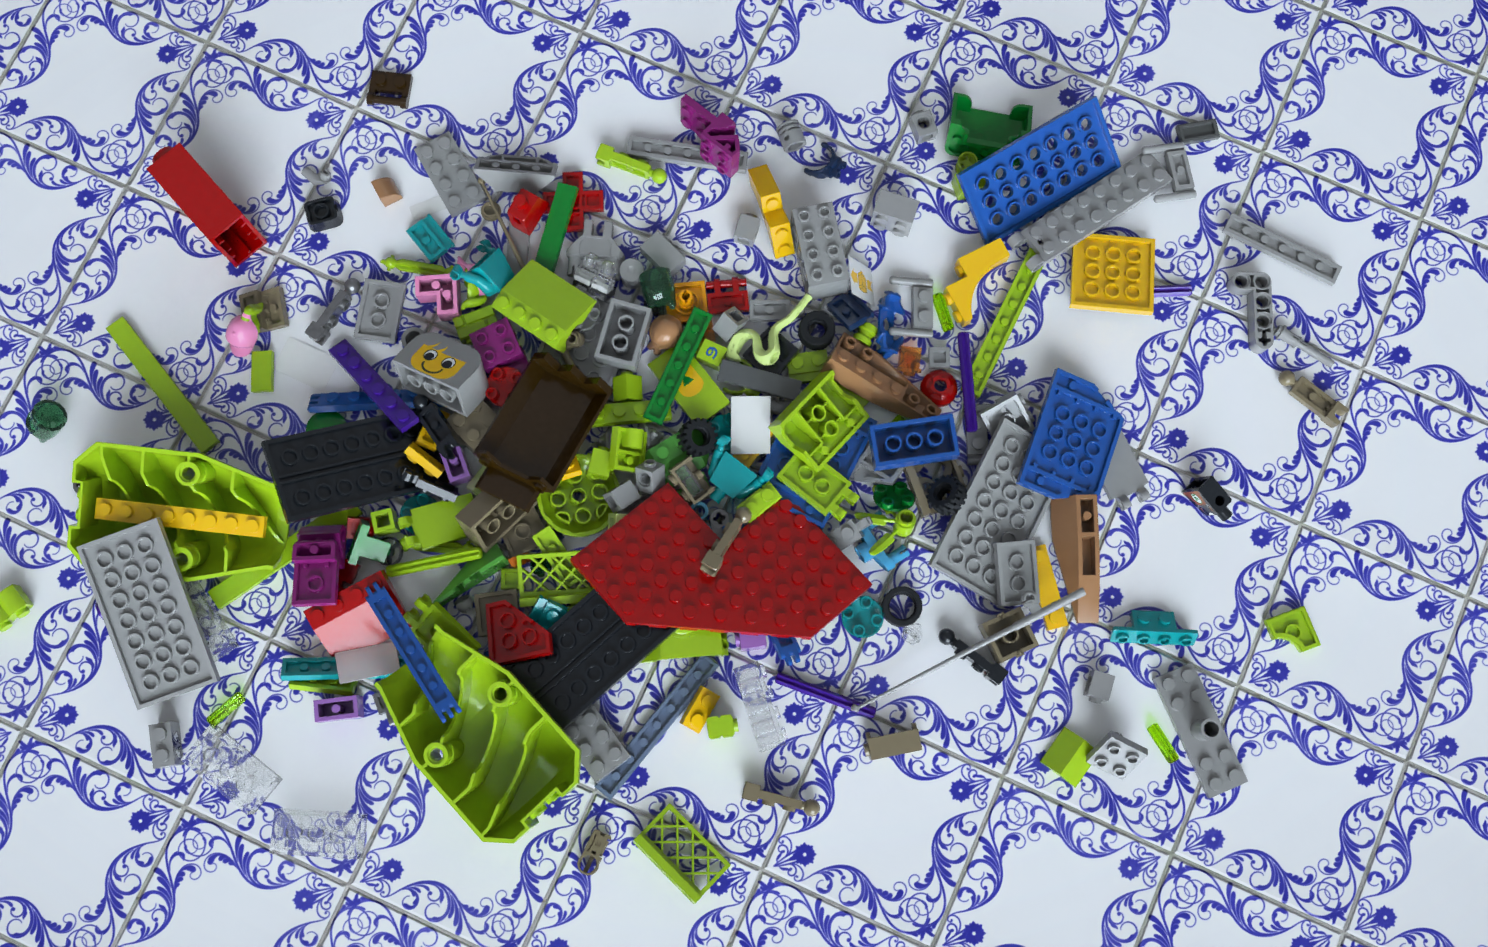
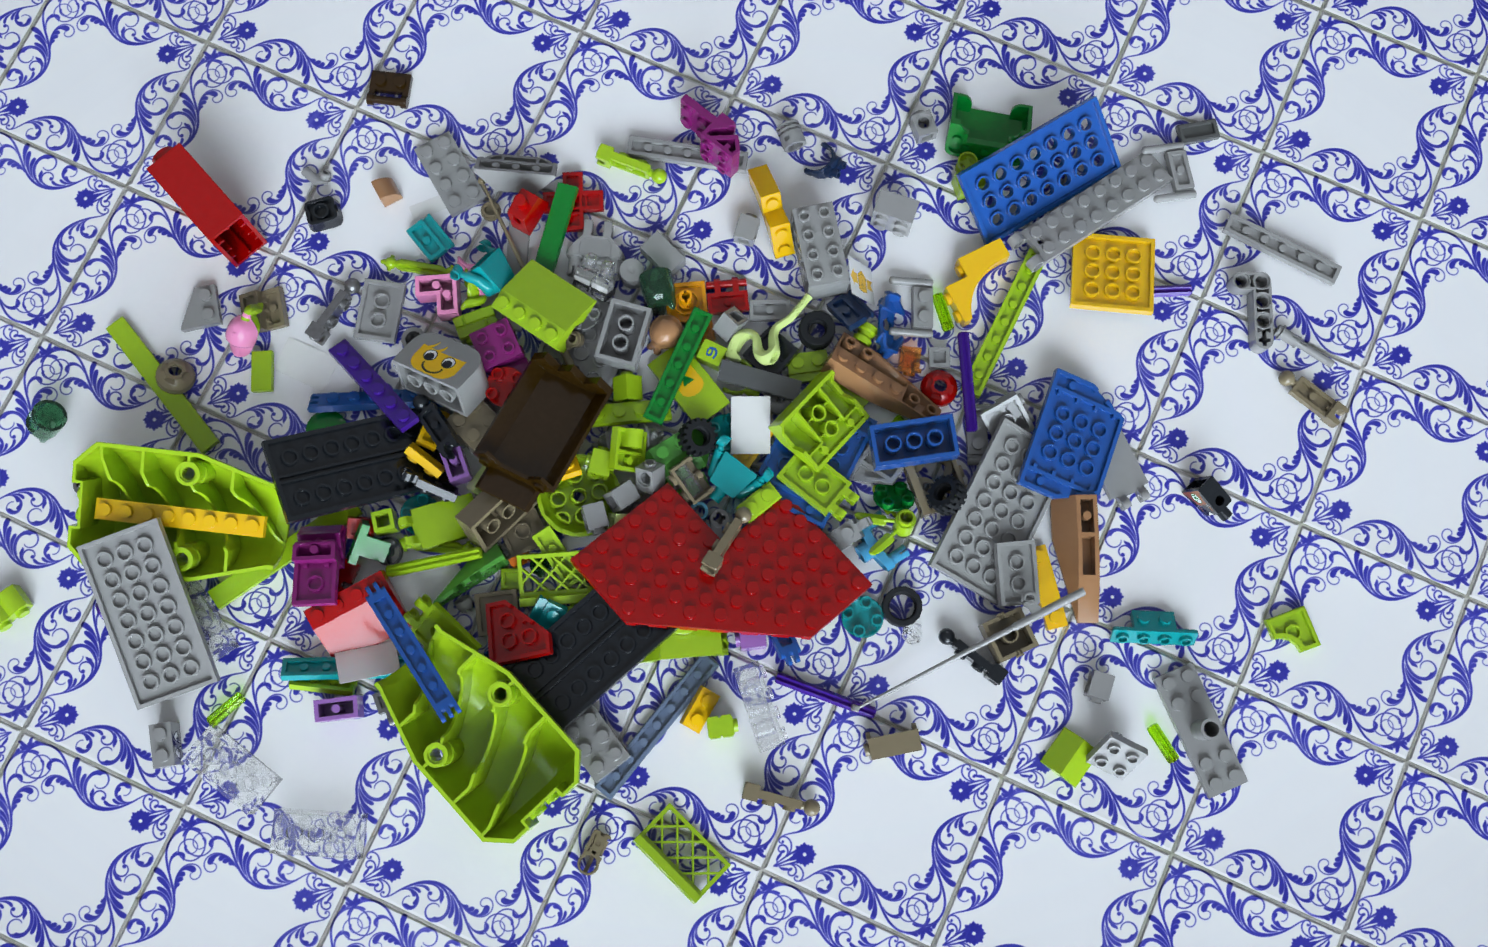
(175, 384): none -> dark tan piece
(203, 309): none -> light grey wing
(595, 518): none -> light grey brick

